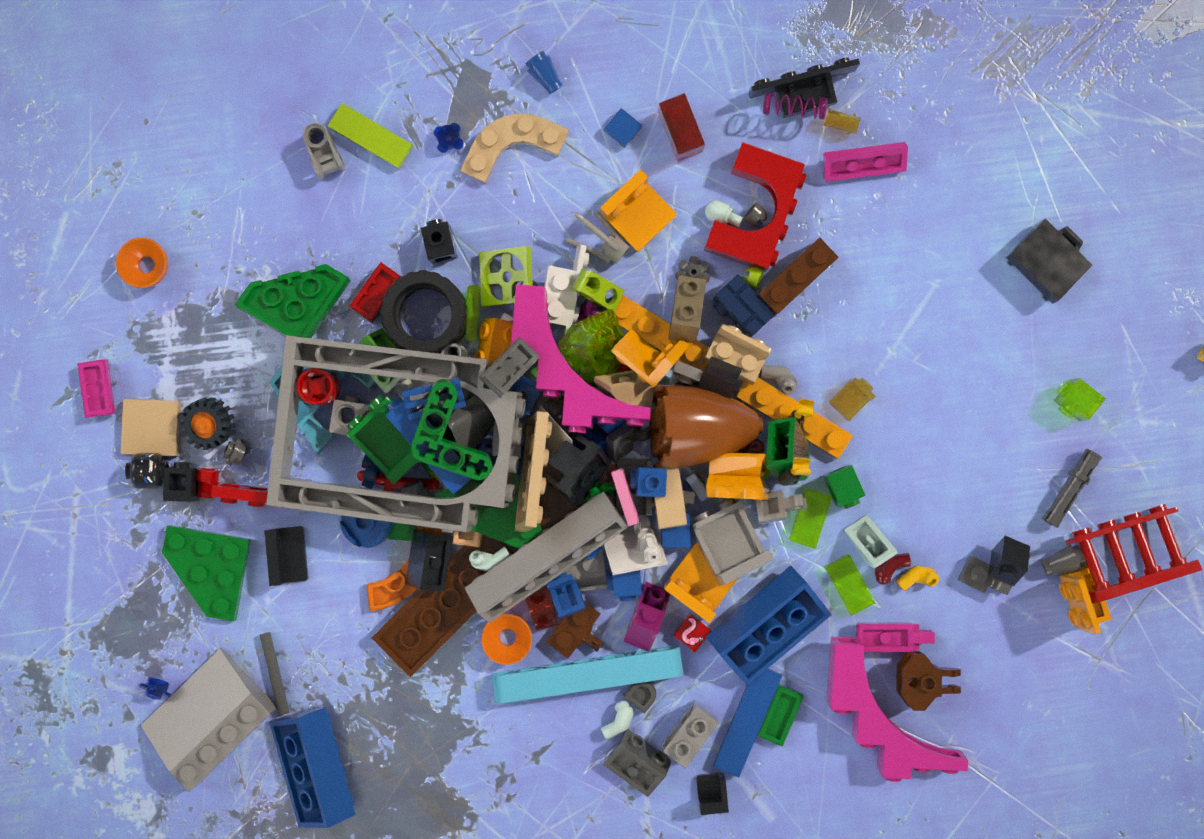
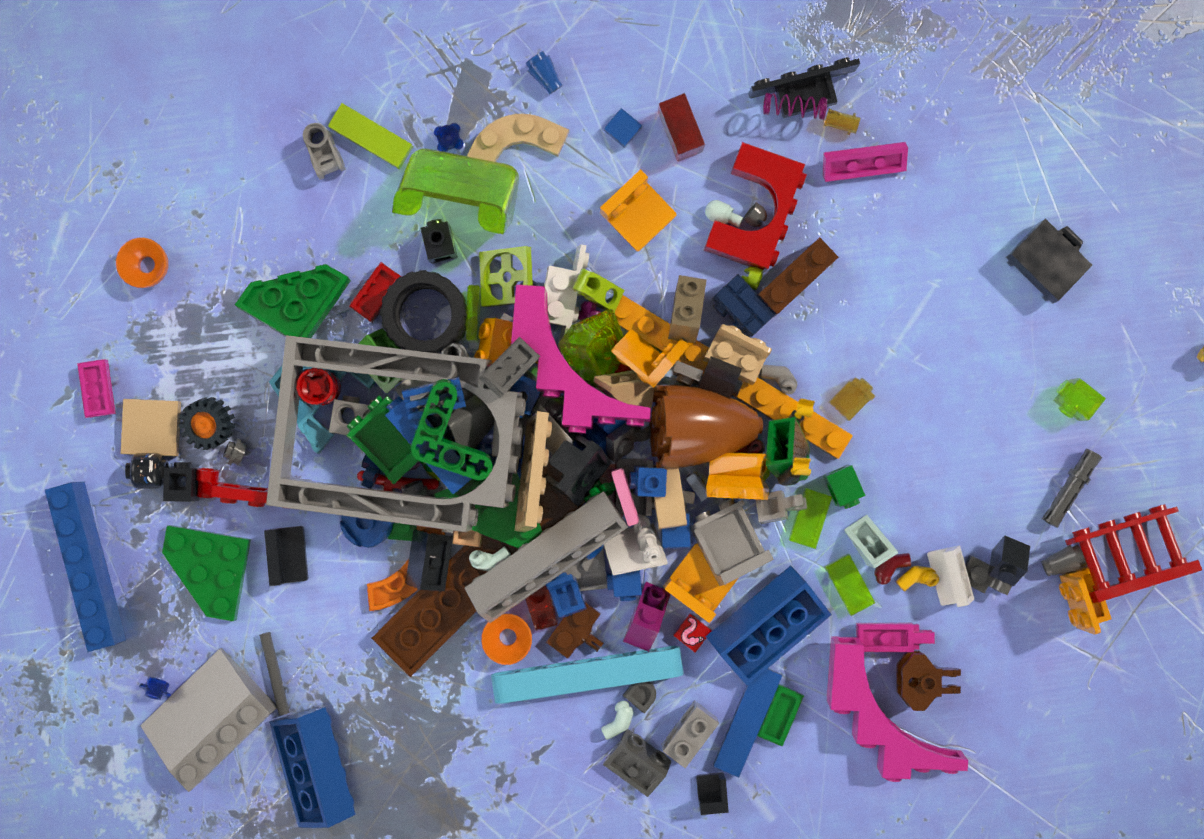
(85, 565): none -> blue brick
(460, 180): none -> clear neon green windscreen
(613, 246): light grey plant -> none
(693, 266): dark grey plant -> none
(953, 576): none -> white panel

